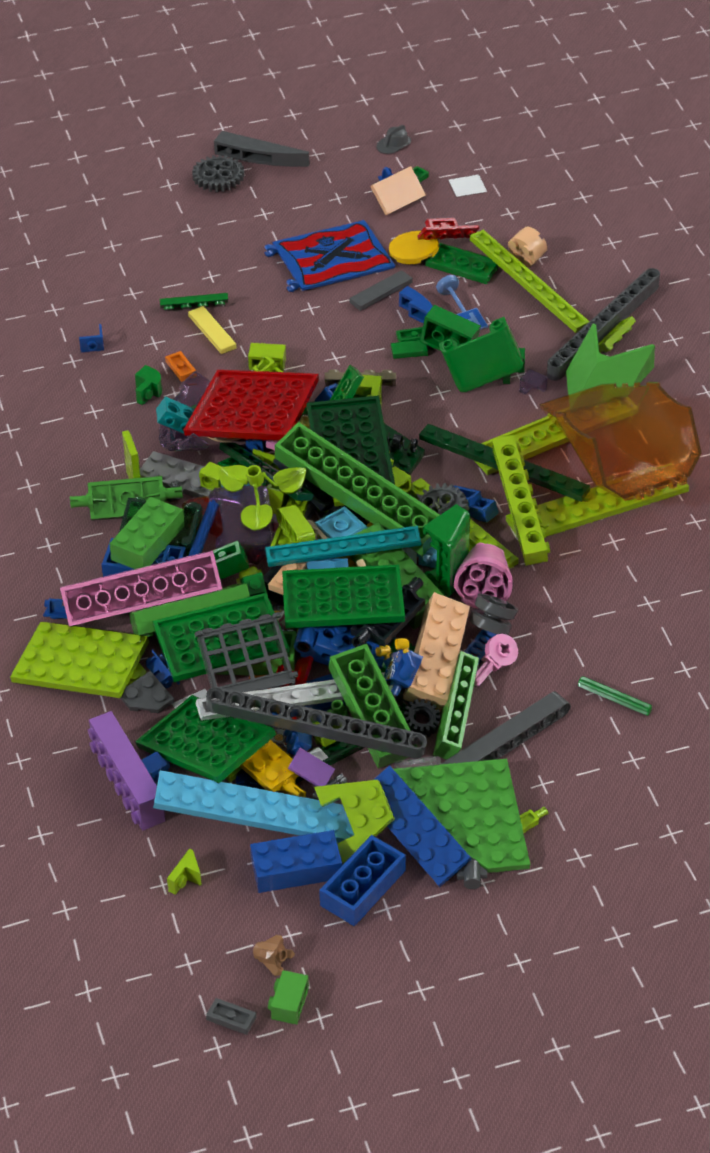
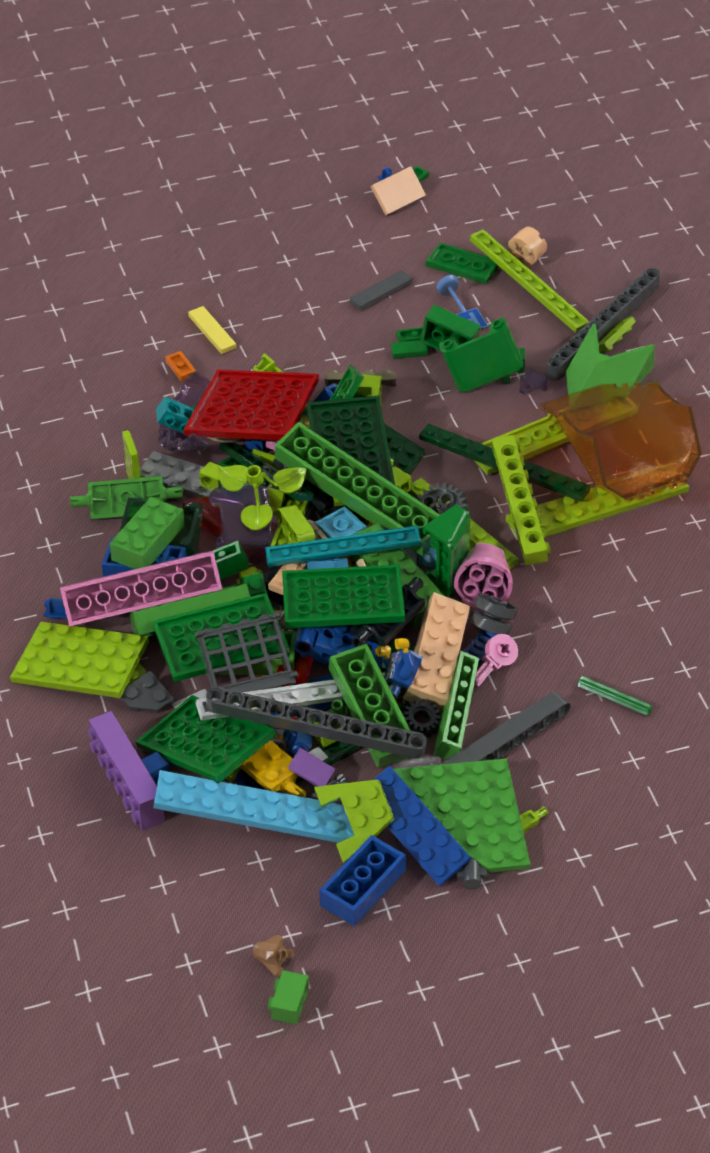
(92, 343): blue bracket -> none
(147, 384): green brick -> none
(158, 664): blue hinge -> none
(185, 870): lime slope -> none
(200, 300): green plate -> none
(204, 528): blue axle -> none
(218, 173): dark grey gear -> none
(231, 1016): dark grey plate -> none
(259, 151): dark grey slope -> none
(276, 352): lime brick -> none
(295, 861): blue brick -> none
(331, 255): flag -> none
(395, 139): dark grey piece -> none
(398, 442): black piece -> none
(410, 250): yellow tile -> none
(415, 303): blue slope -> none
(445, 228): red bracket -> none
(467, 185): white sticker -> none
(480, 508): blue slope -> none

